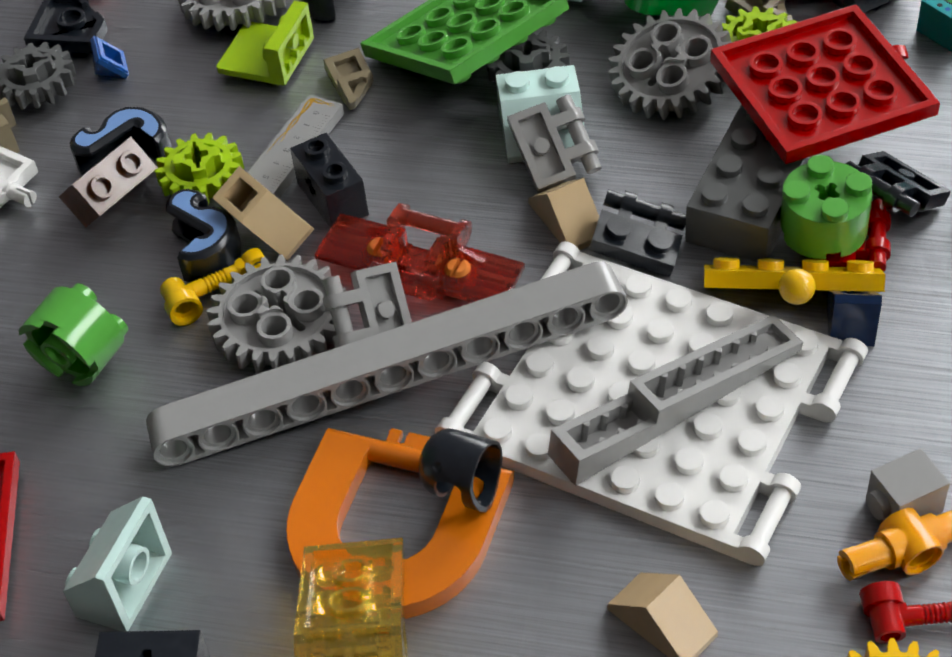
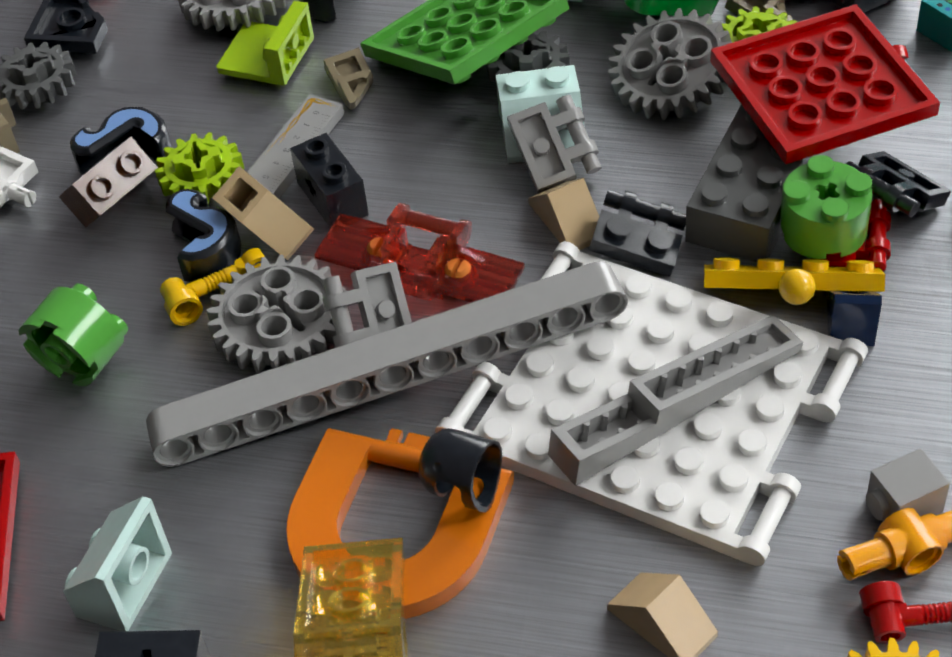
(108, 59): blue slope -> none

